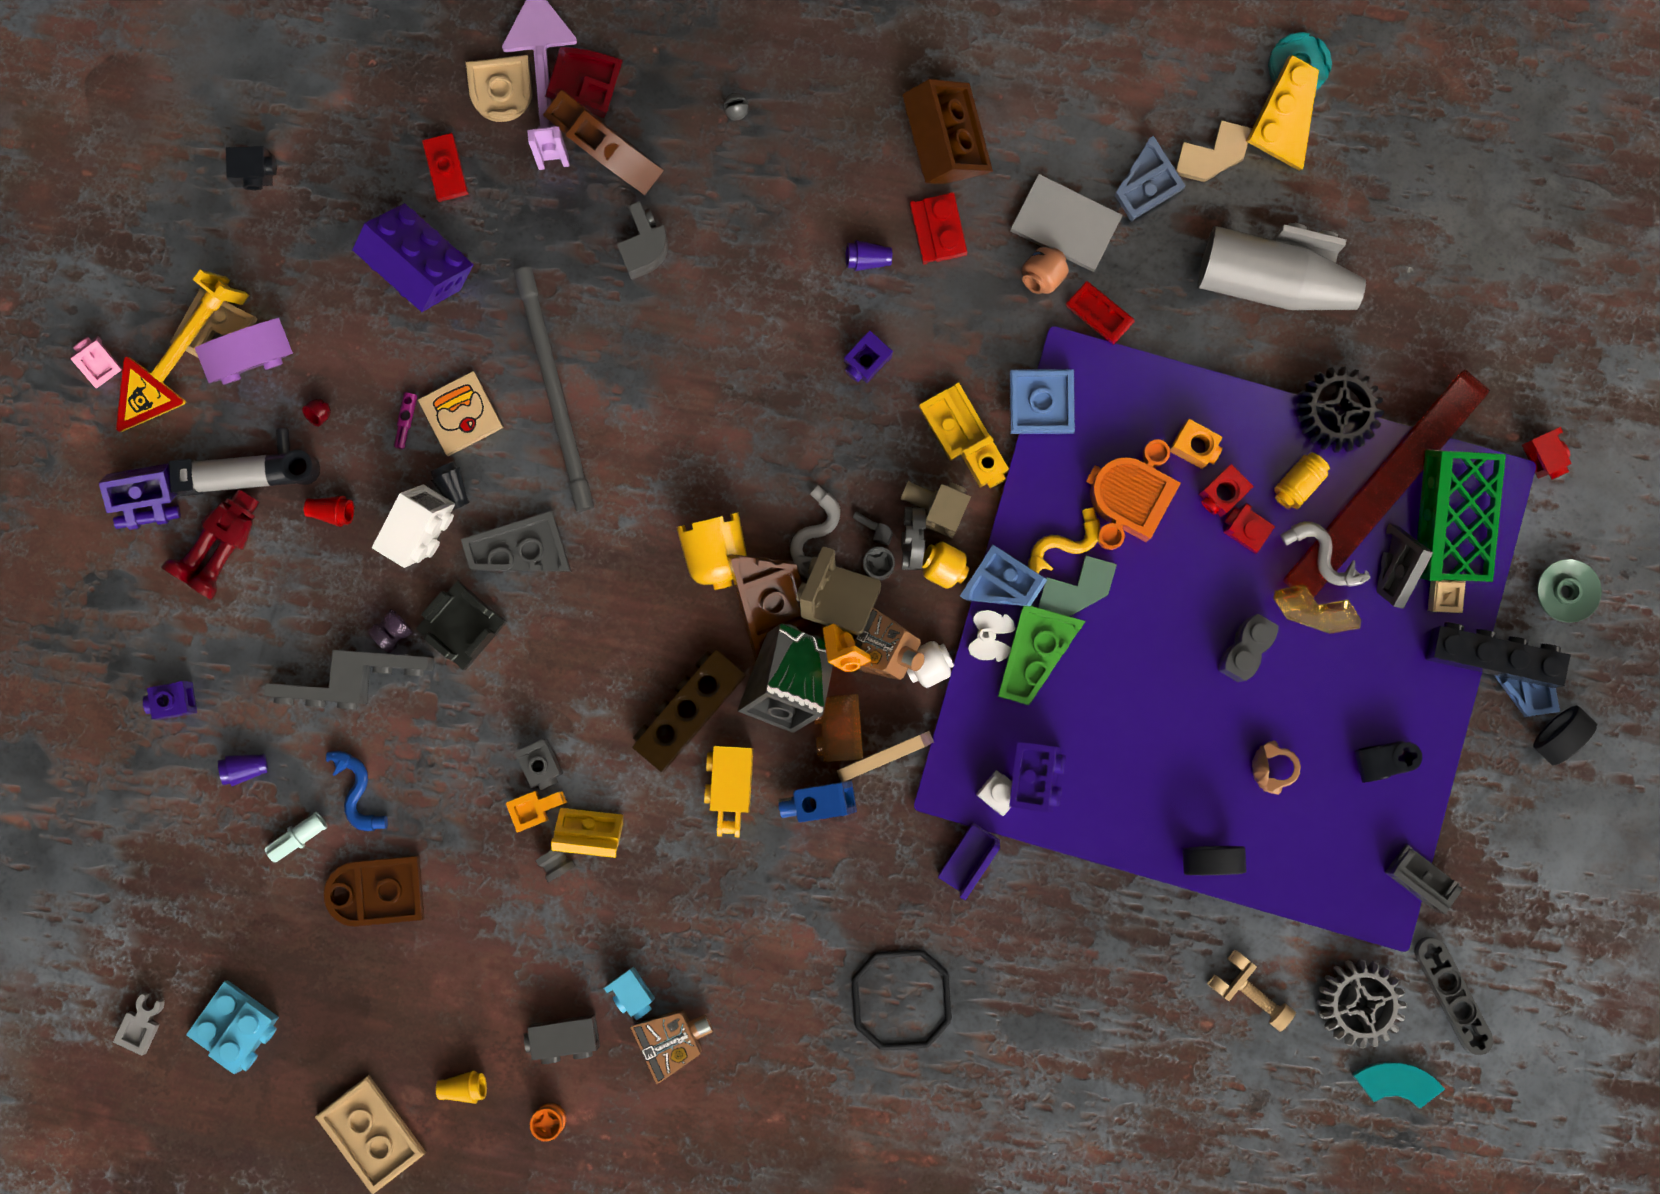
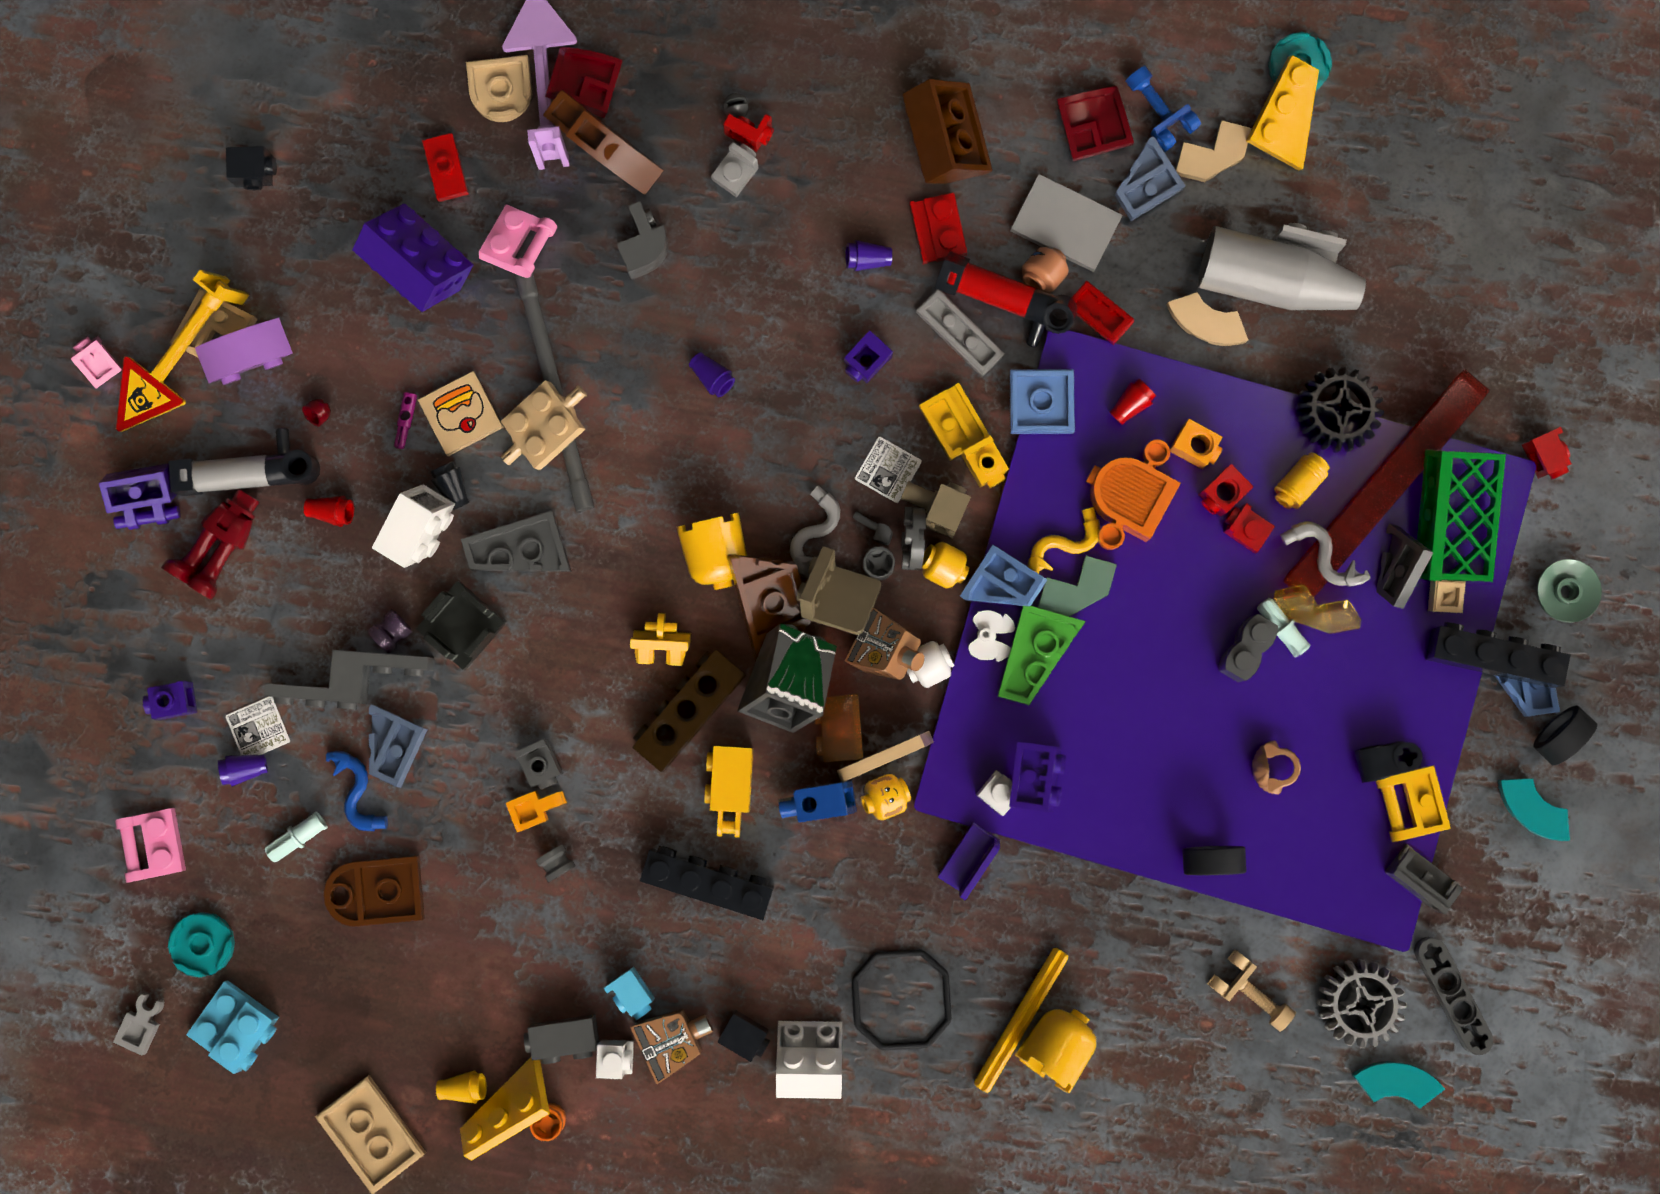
(161, 844): none -> bright pink plate
(201, 944): none -> teal tile
(258, 727): none -> sticker
(392, 745): none -> sand blue wing
(507, 1112): none -> yellow wing
(508, 237): none -> bright pink plate
(543, 425): none -> tan plate
(587, 832): yellow plate -> none
(614, 1059): none -> white brick
(660, 636): none -> yellow hips
(711, 885): none -> black brick
(712, 375): none -> dark purple cone
(736, 168): none -> light grey bracket
(744, 131): none -> red bracket
(744, 1036): none -> black brick
(809, 1059): none -> white slope
(842, 649): light orange bracket -> none
(885, 796): none -> yellow head
(888, 469): none -> sticker
(960, 333): none -> light grey tile
(1007, 294): none -> piece
(1021, 1020): none -> yellow axle
(1059, 1047): none -> yellow cylinder
(1094, 122): none -> dark red plate
(1132, 401): none -> red cone
(1189, 120): none -> blue bar
(1205, 323): none -> tan tile
(1286, 629): none -> light aqua axle
(1423, 801): none -> yellow plate
(1532, 811): none -> teal tile

